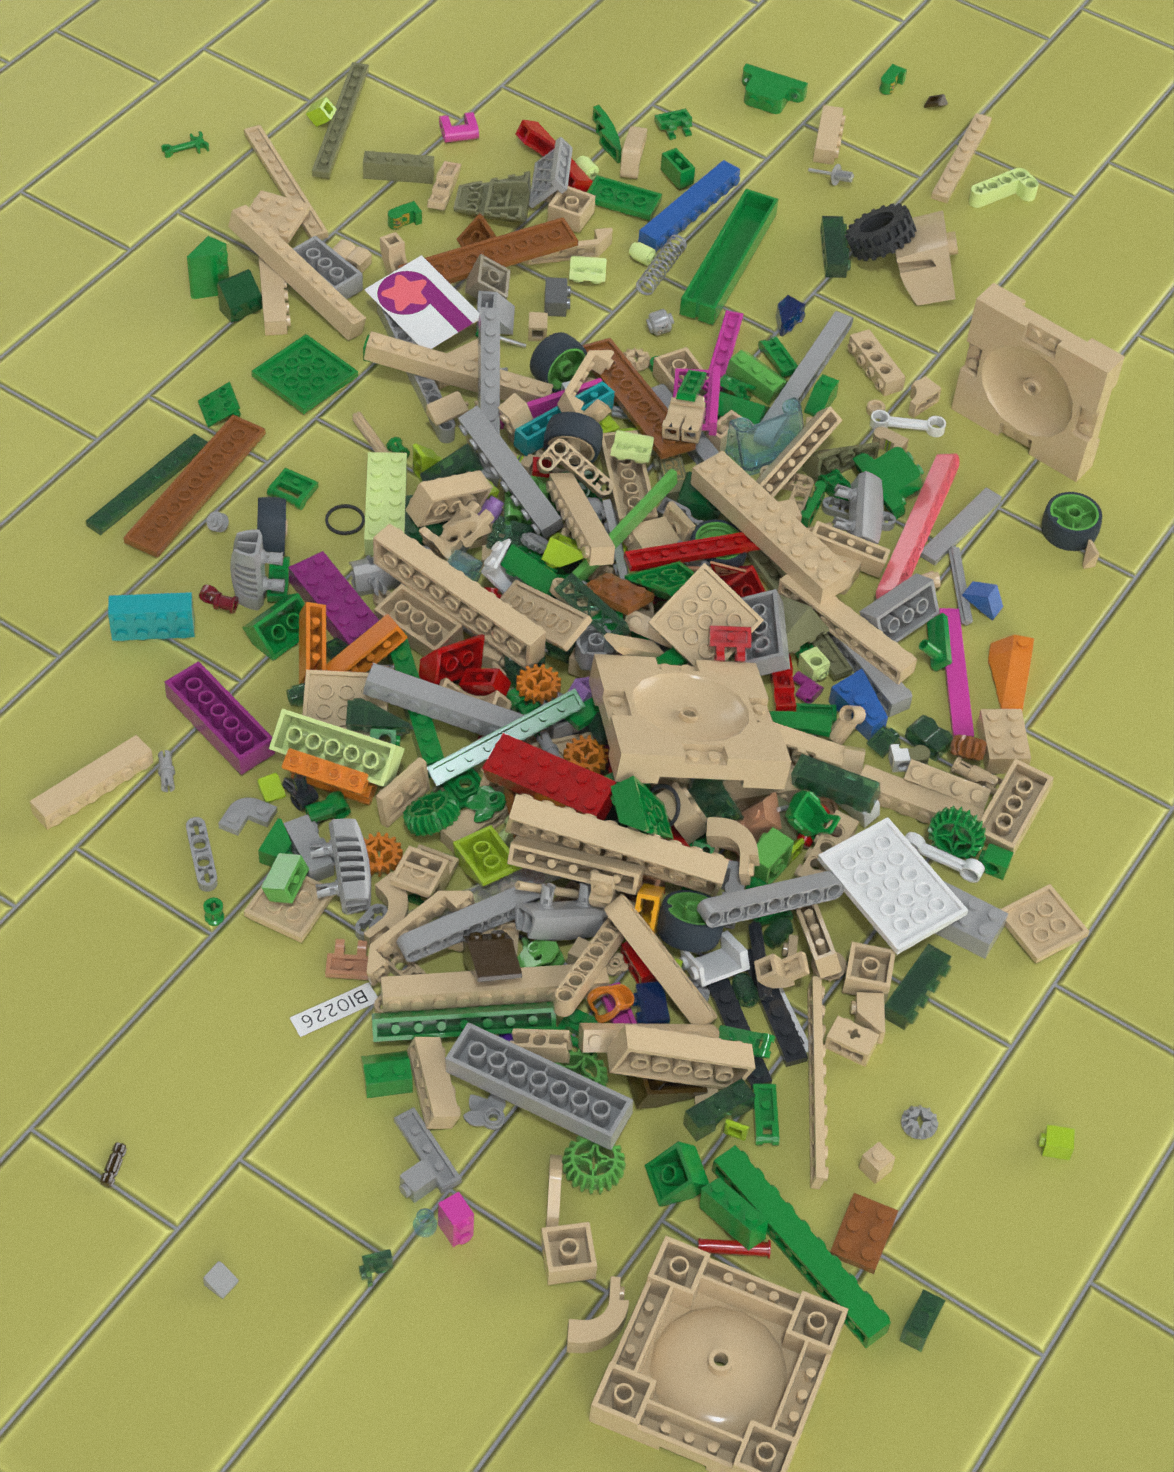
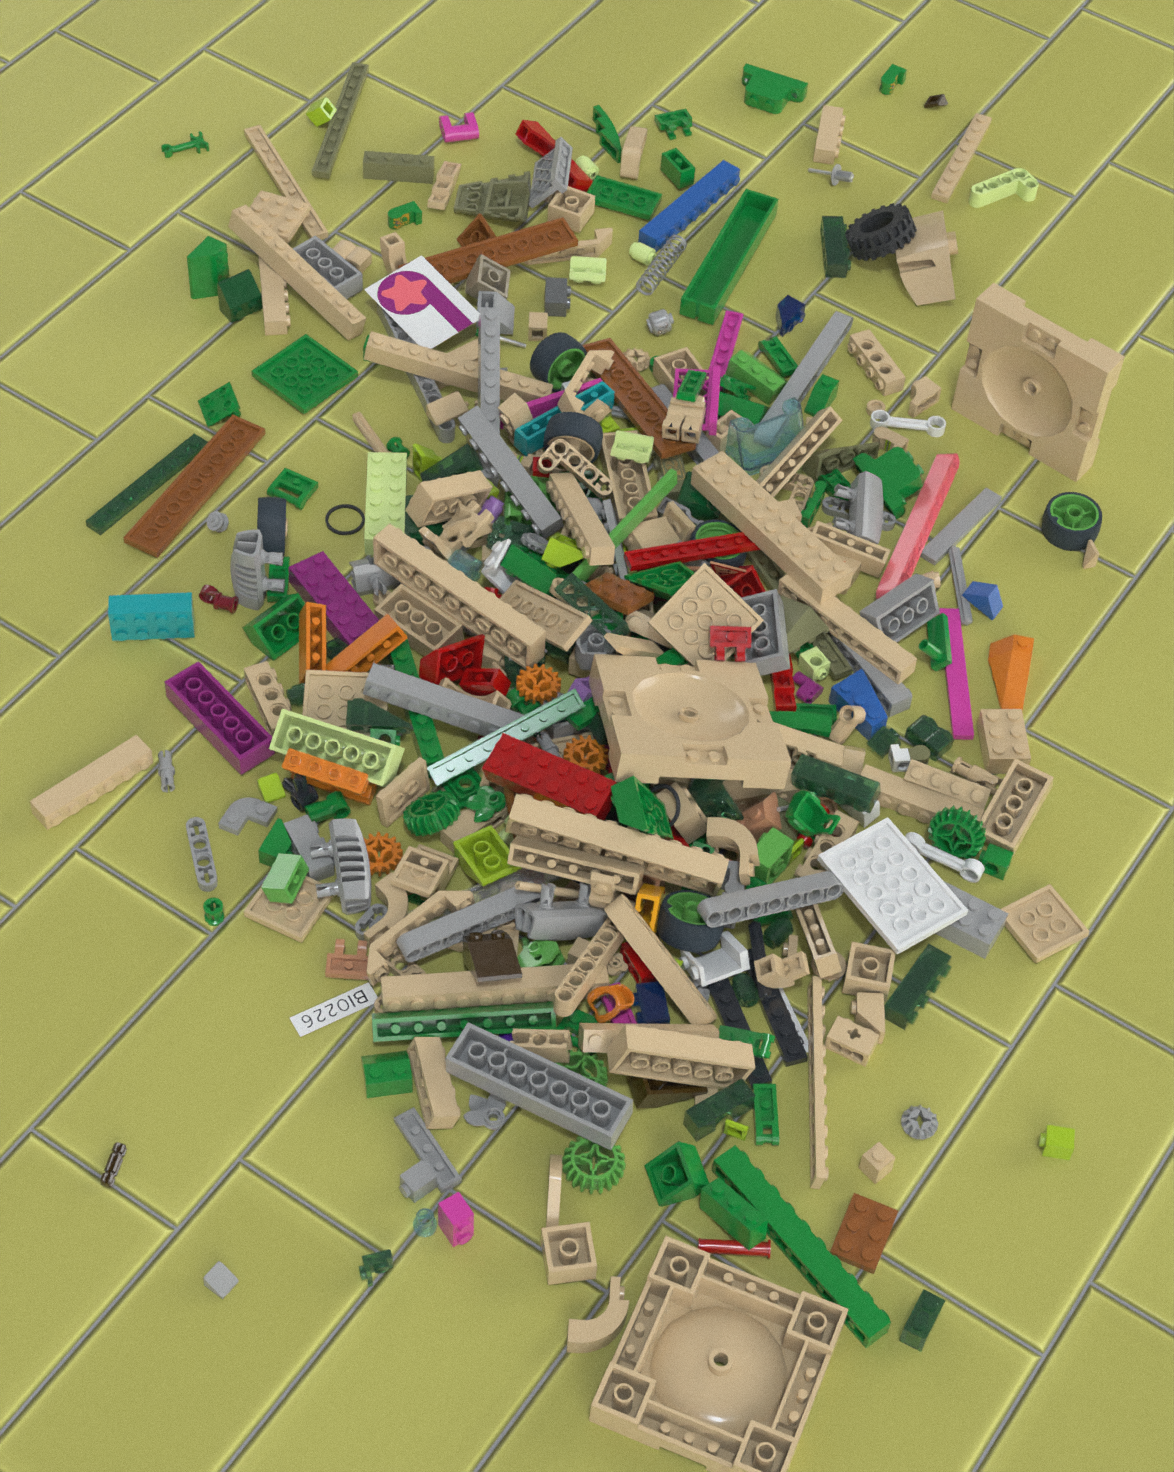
(266, 693): none -> tan brick
(968, 747): dark orange gear -> none

